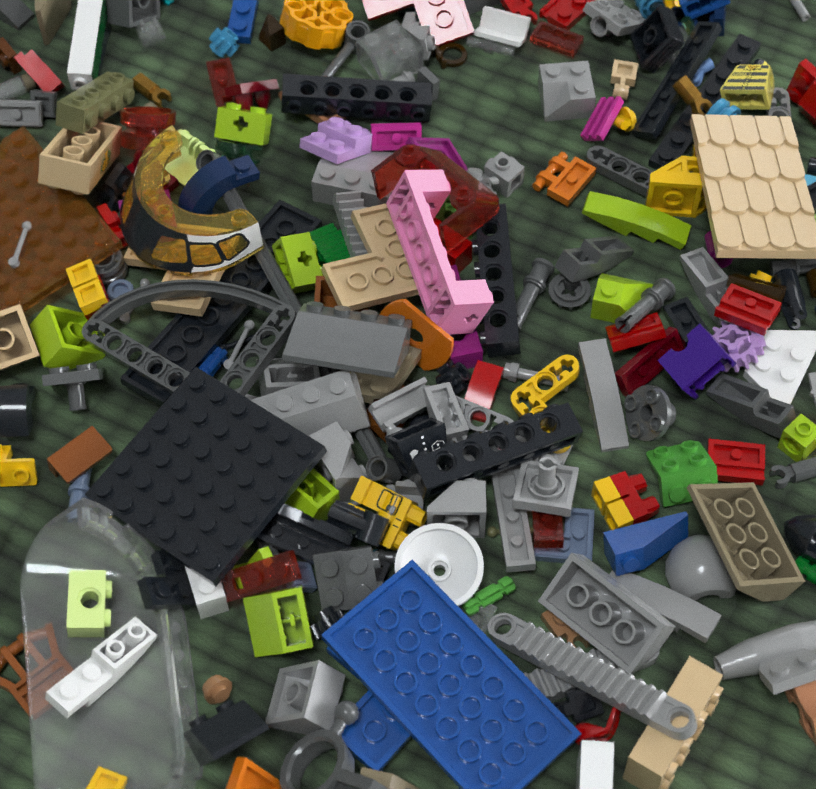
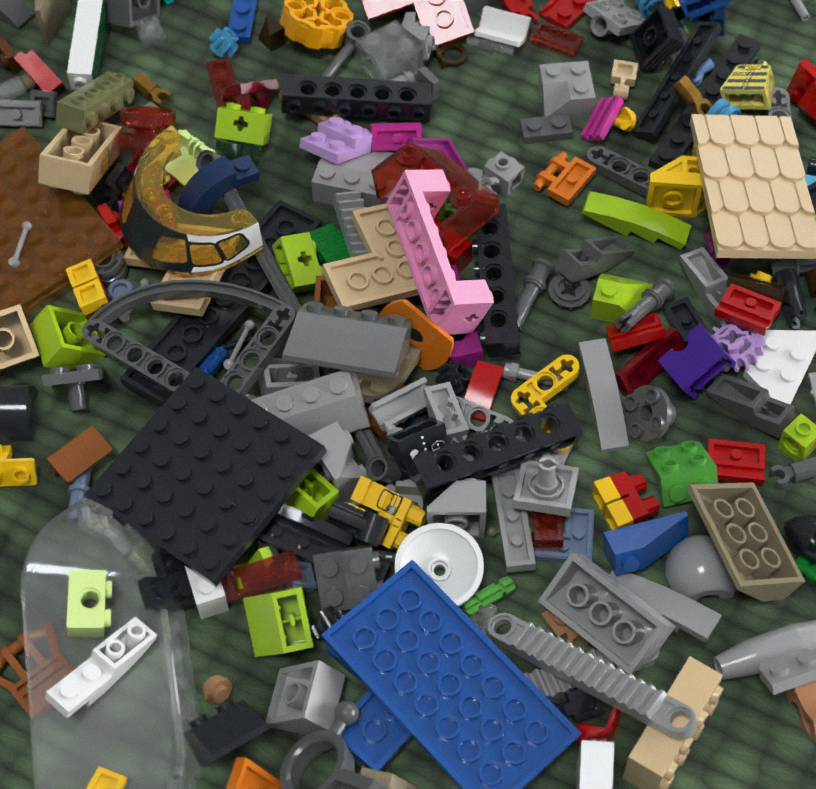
(546, 128): none -> dark grey plate

